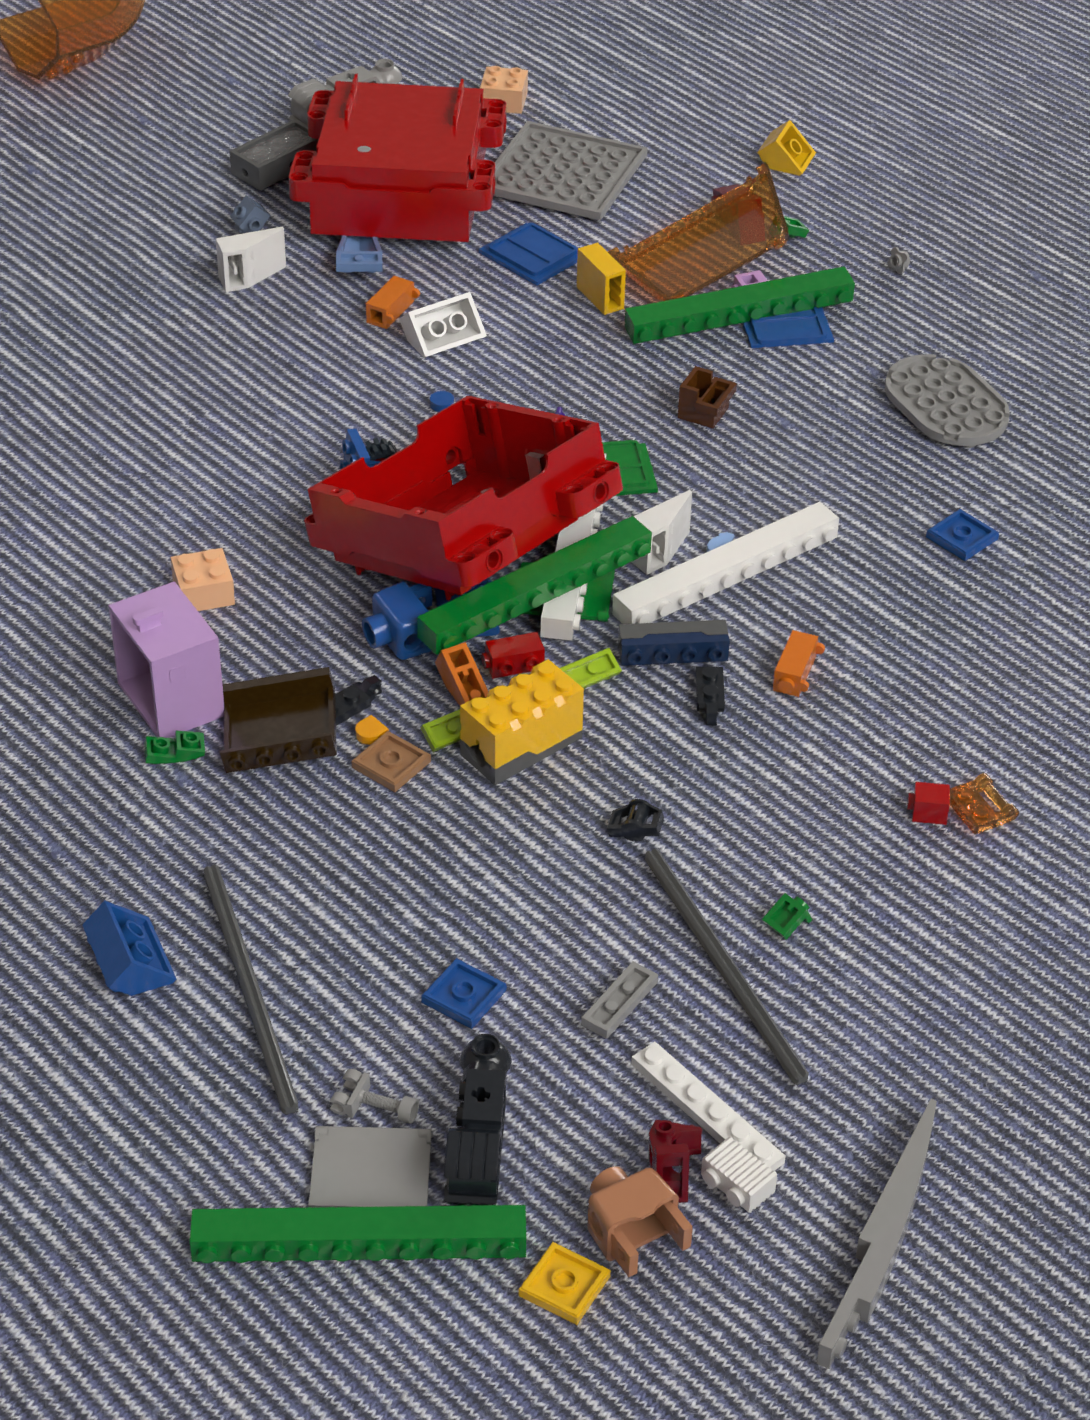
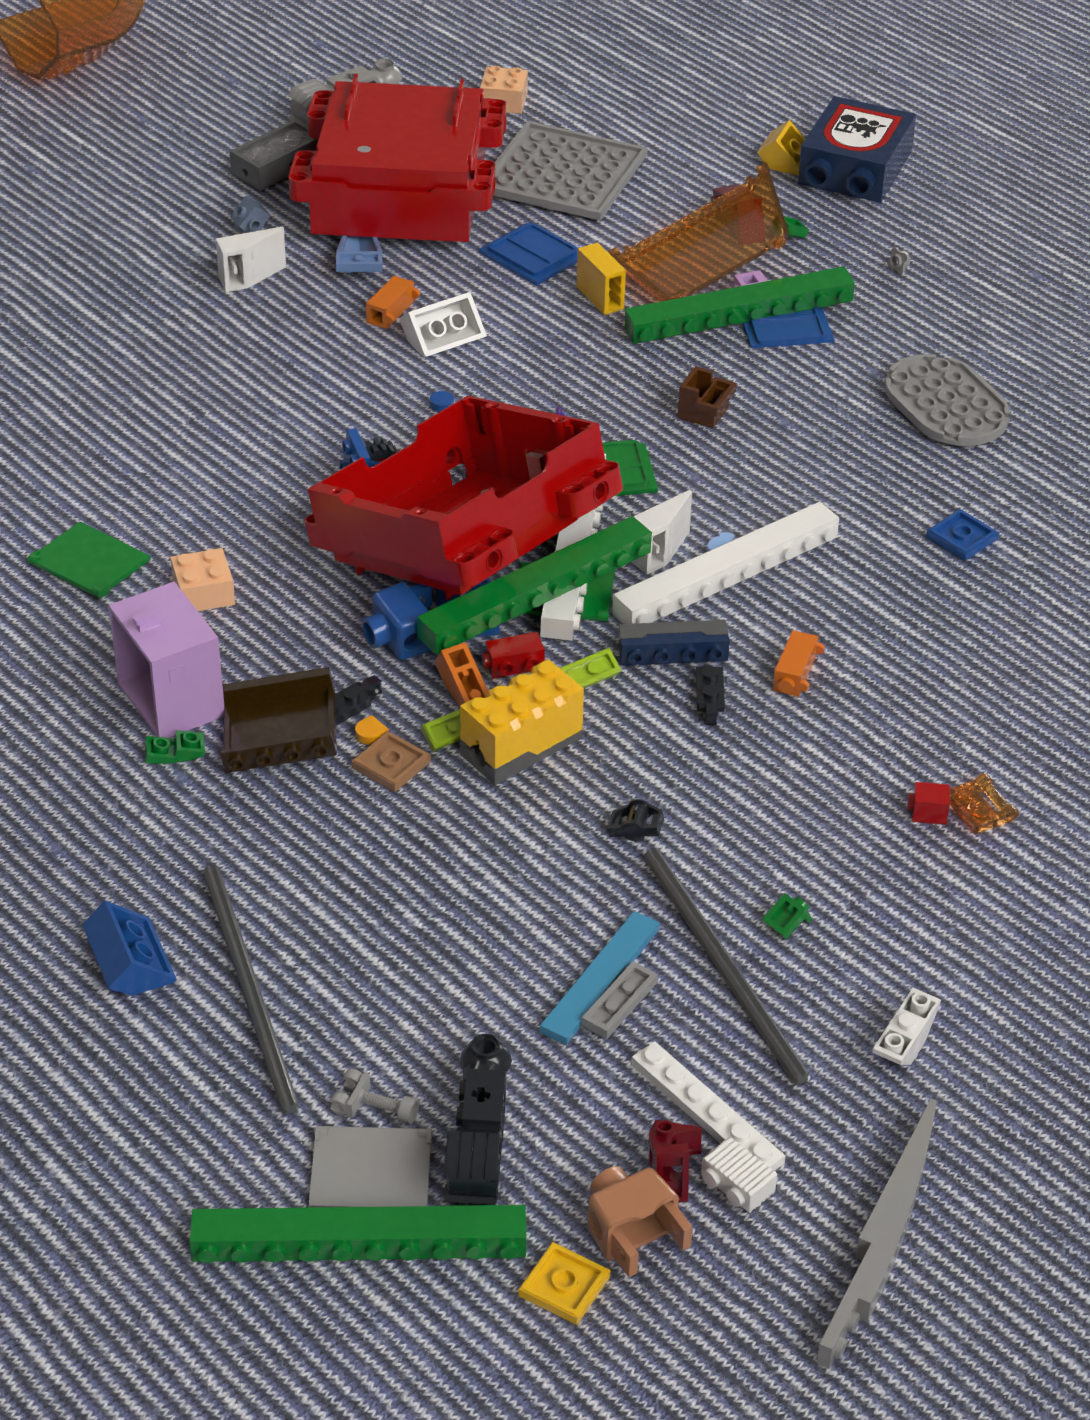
(89, 559): none -> green piece
(463, 993): blue tile -> none
(598, 977): none -> dark azure tile
(856, 149): none -> dark blue brick
(908, 1028): none -> white slope

